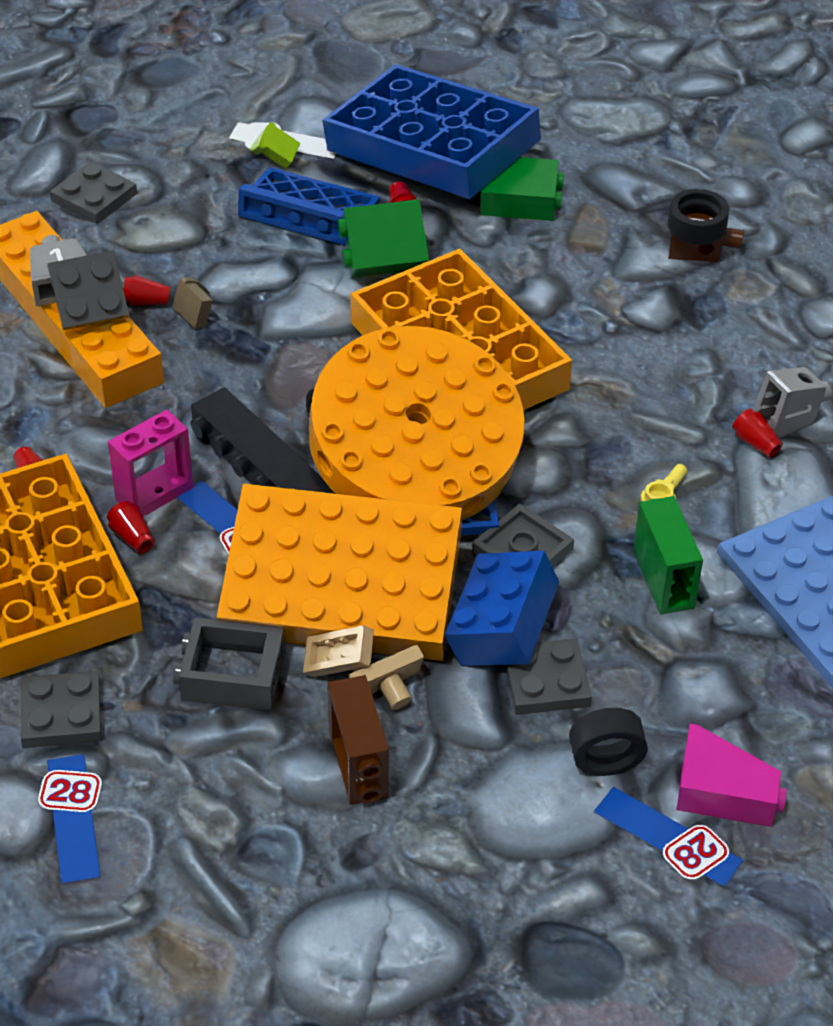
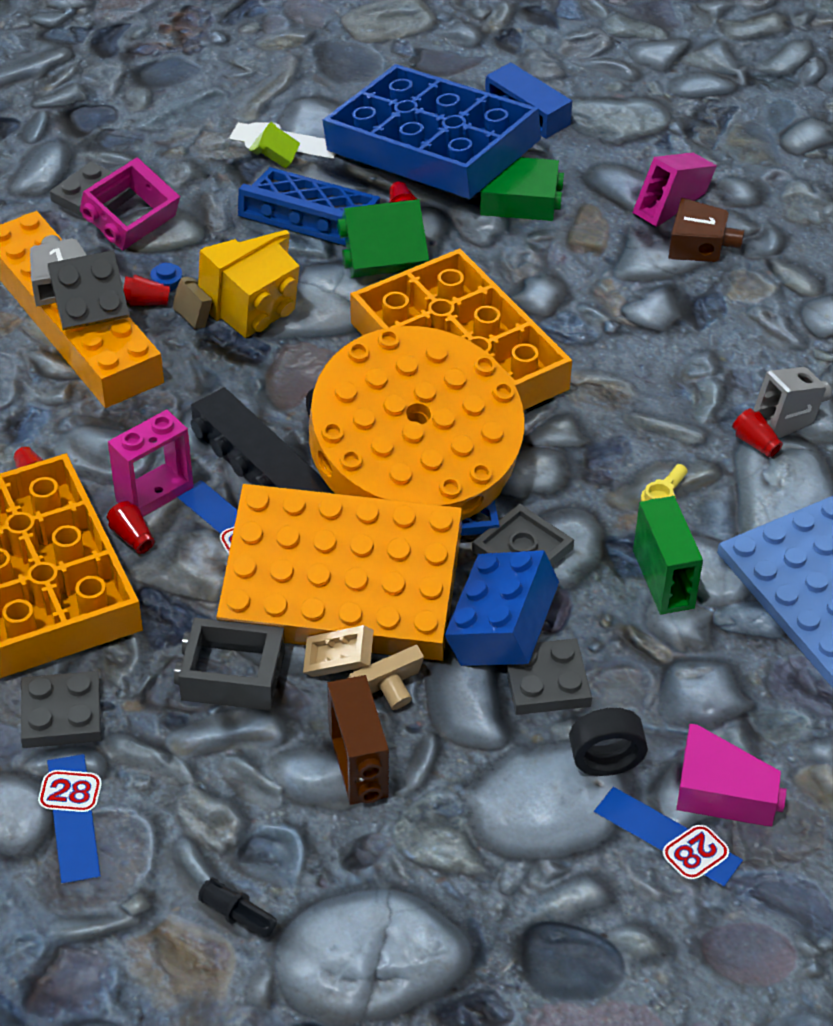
(144, 184): none -> dark pink window
(167, 274): none -> blue plate
(236, 907): none -> black axle
(250, 281): none -> yellow piece
(522, 87): none -> blue brick
(669, 181): none -> dark pink slope
(698, 231): black tyre -> none

